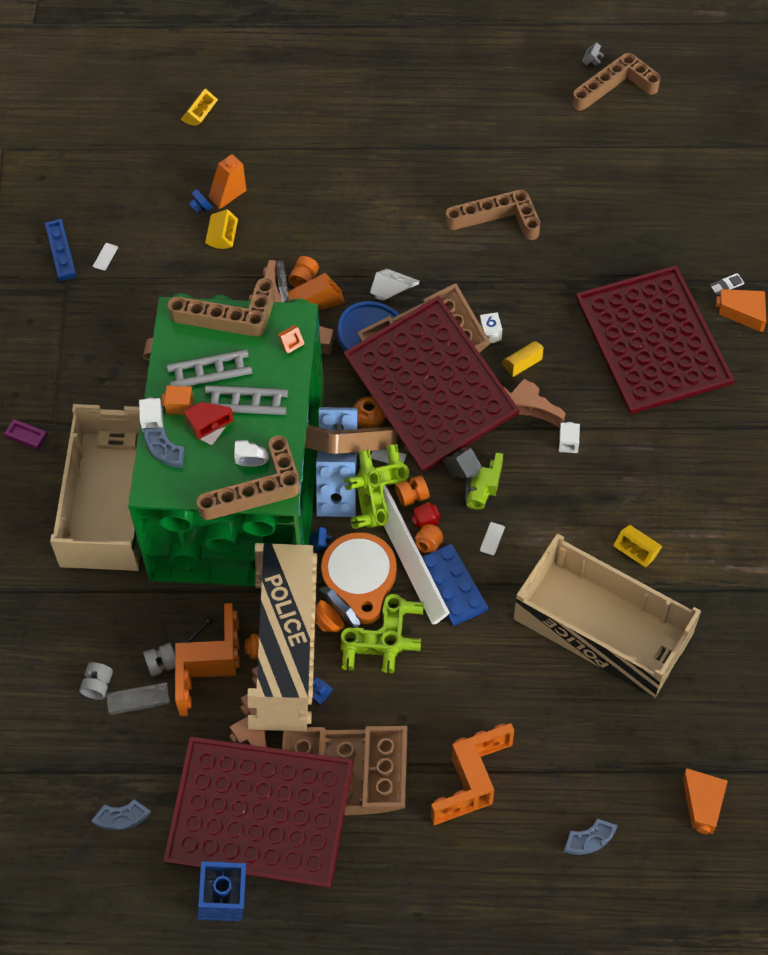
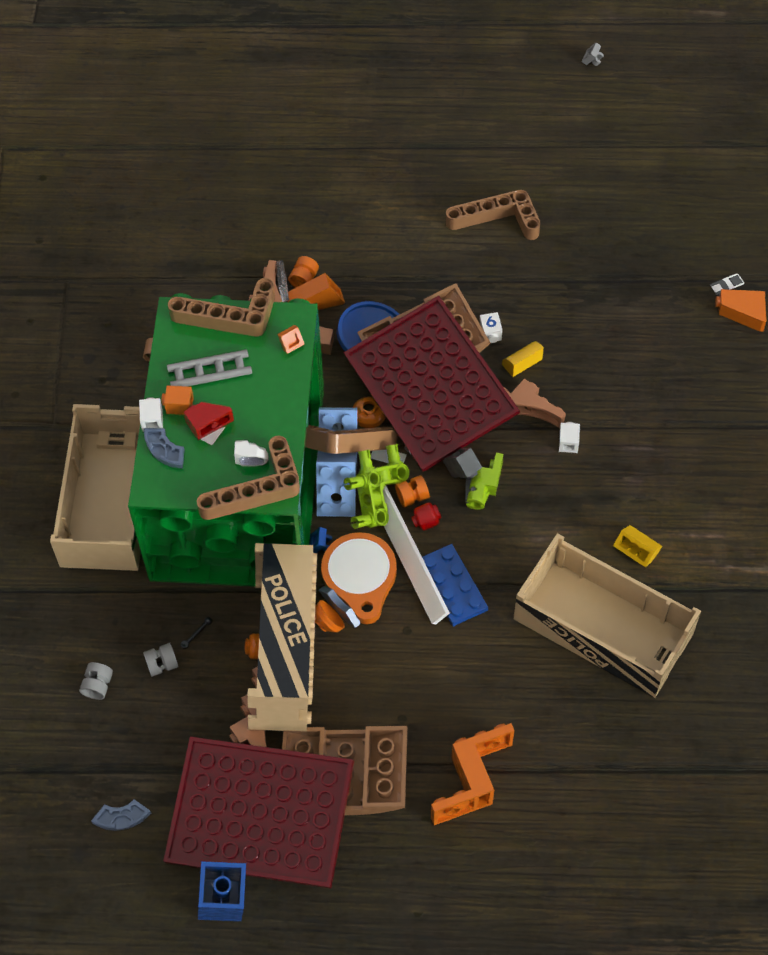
(25, 434): magenta tile -> none
(60, 250): blue tile -> none
(105, 256): white sticker -> none
(138, 698): clear tile -> none
(199, 108): yellow brick -> none
(200, 202): blue tile -> none
(206, 659): orange bracket -> none
(221, 230): yellow brick -> none
(227, 182): orange slope -> none
(256, 394): light grey bar -> none
(320, 691): blue tile -> none
(375, 641): lime pin -> none
(390, 283): white slope -> none
(429, 538): orange head -> none
(492, 538): white sticker -> none
(590, 839): sand blue tile -> none
(623, 68): medium nougat beam -> none
(654, 339): dark red plate -> none
(704, 799): orange slope -> none

